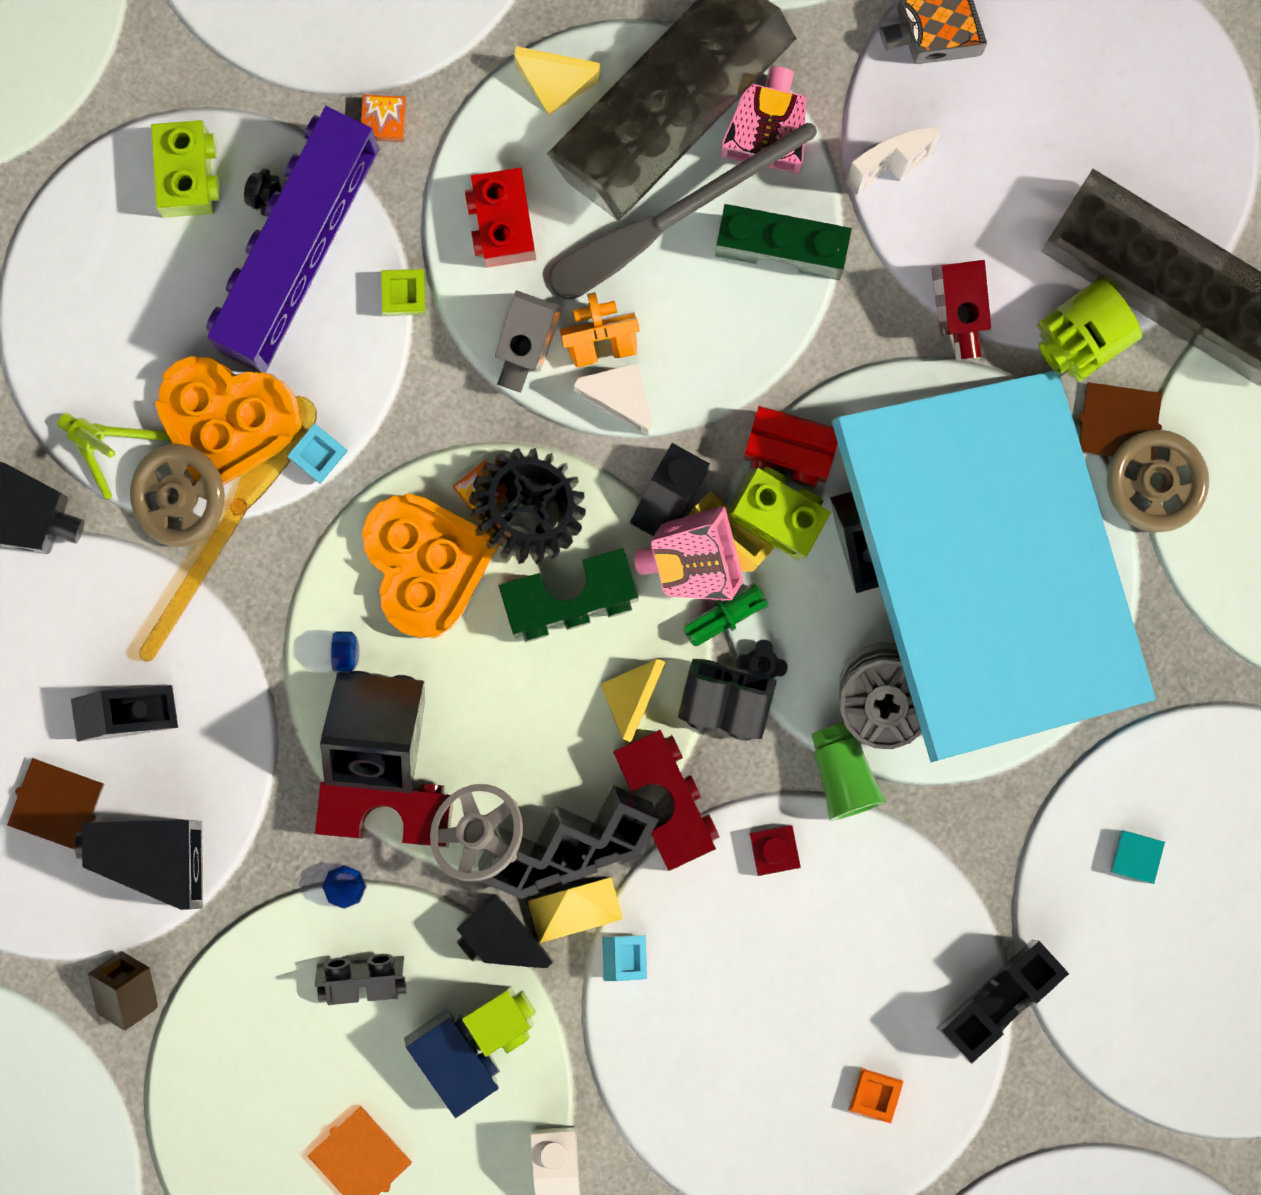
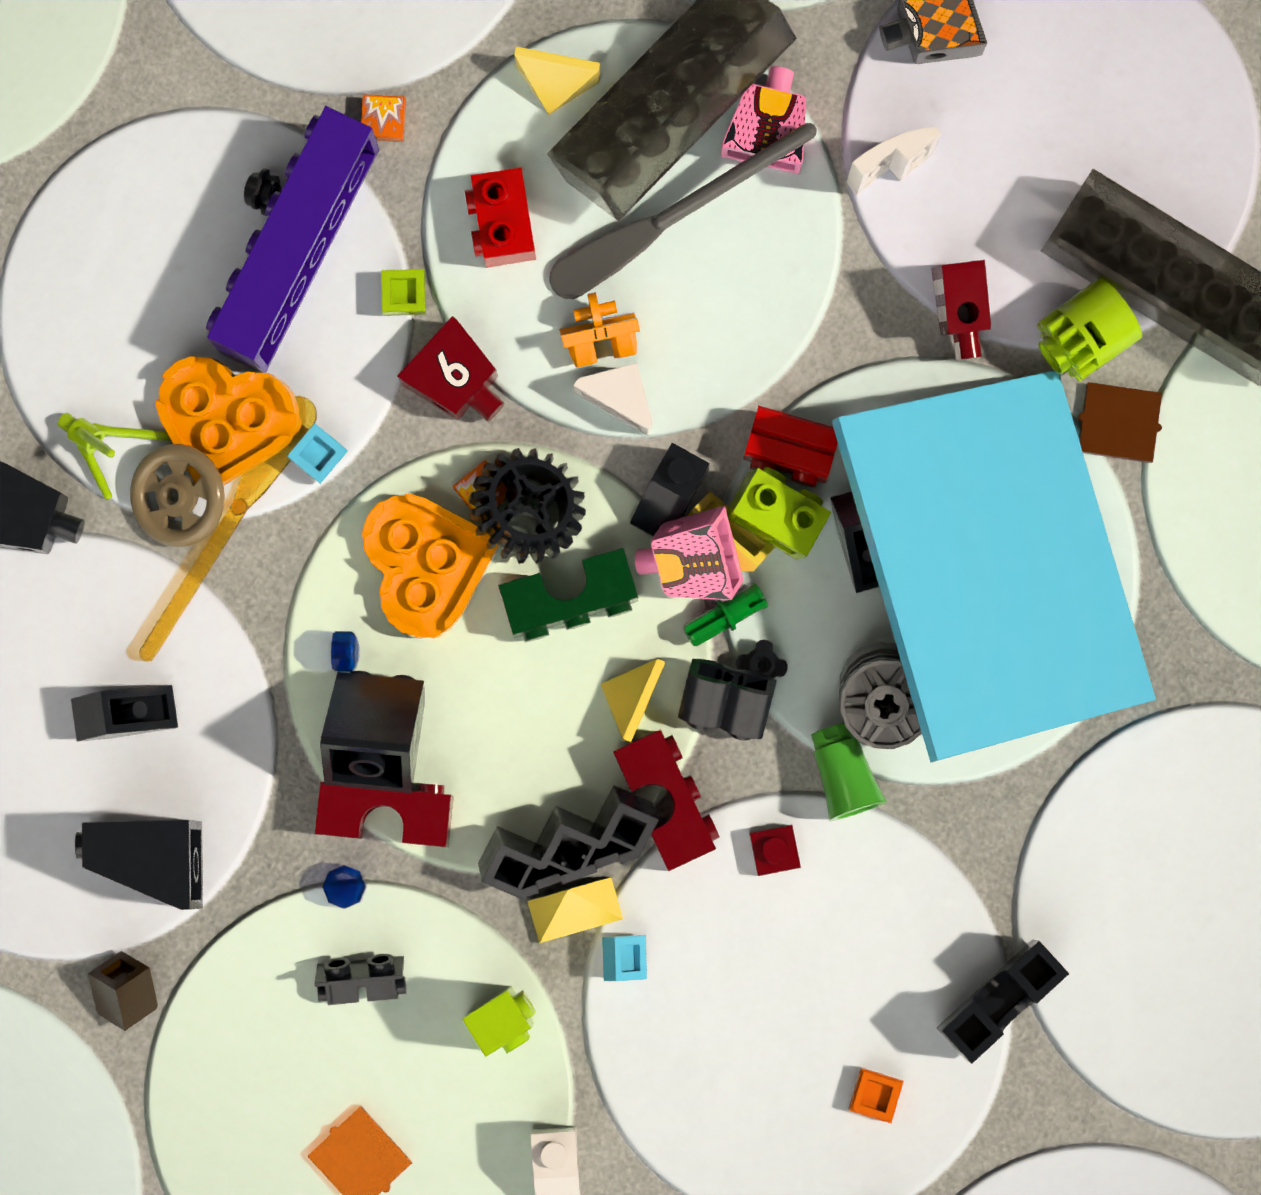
(54, 803): reddish brown piece -> none
(184, 168): lime brick -> none
(452, 1062): dark blue brick -> none
(453, 374): none -> dark red torso
(477, 833): light grey wheel -> none
(501, 938): black slope -> none
(529, 318): torso -> none
(763, 235): dark green arch -> none
(1137, 857): teal tile -> none
(1180, 453): dark tan plate -> none

